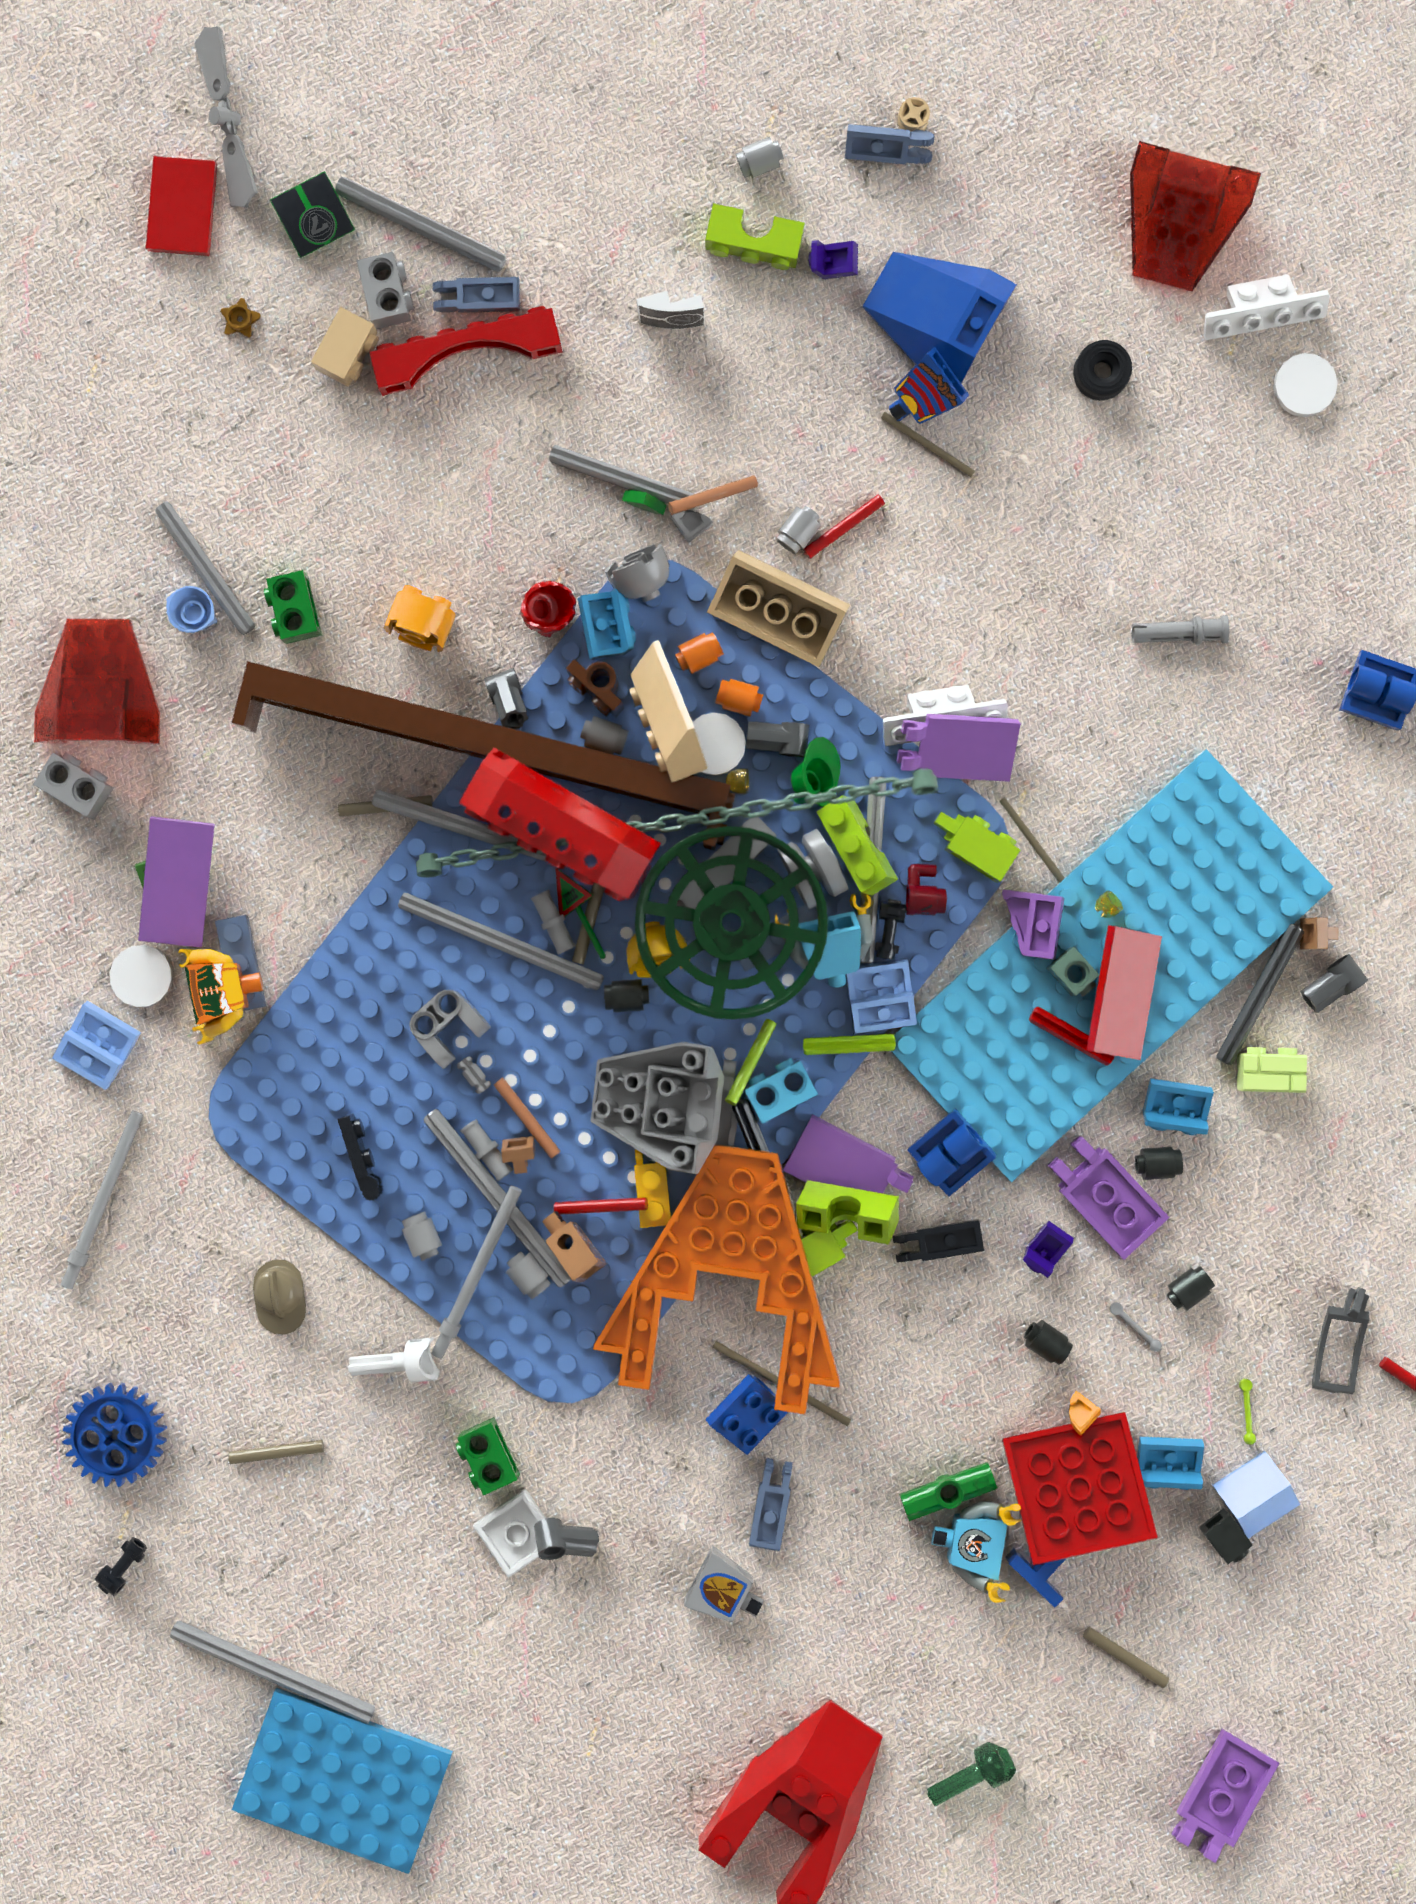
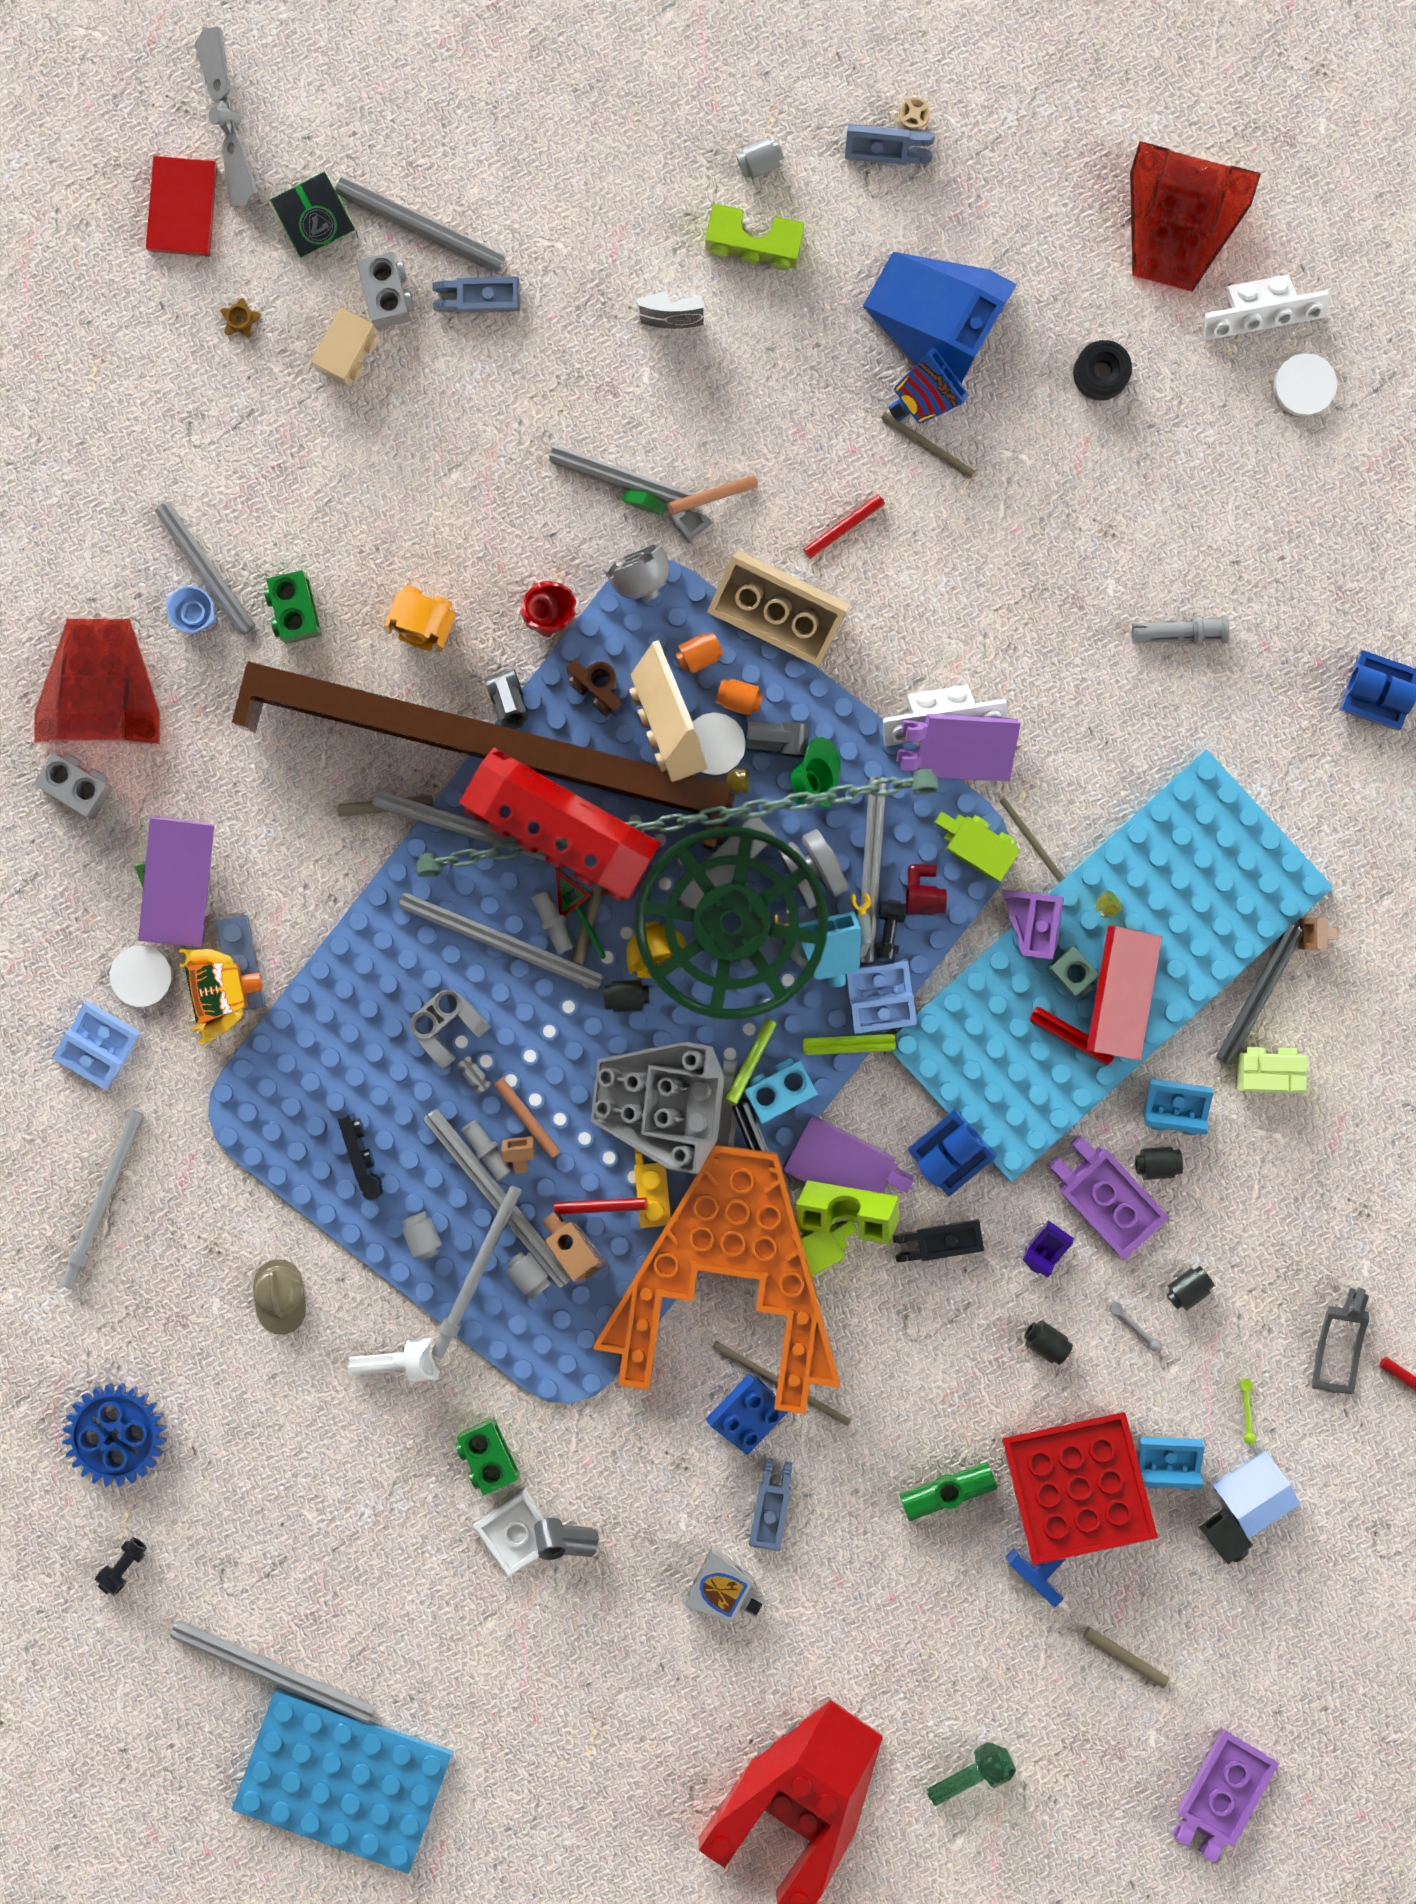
(274, 1452): dark tan bar -> none
(403, 365): red arch -> none
(604, 735): light grey brick -> none
(606, 624): dark azure bracket -> none
(798, 529): light grey brick -> none
(833, 259): dark purple bracket -> none
(863, 860): lime arch -> none
(978, 1544): torso -> none
(1082, 1412): light orange tile -> none
(1340, 979): dark grey piece -> none

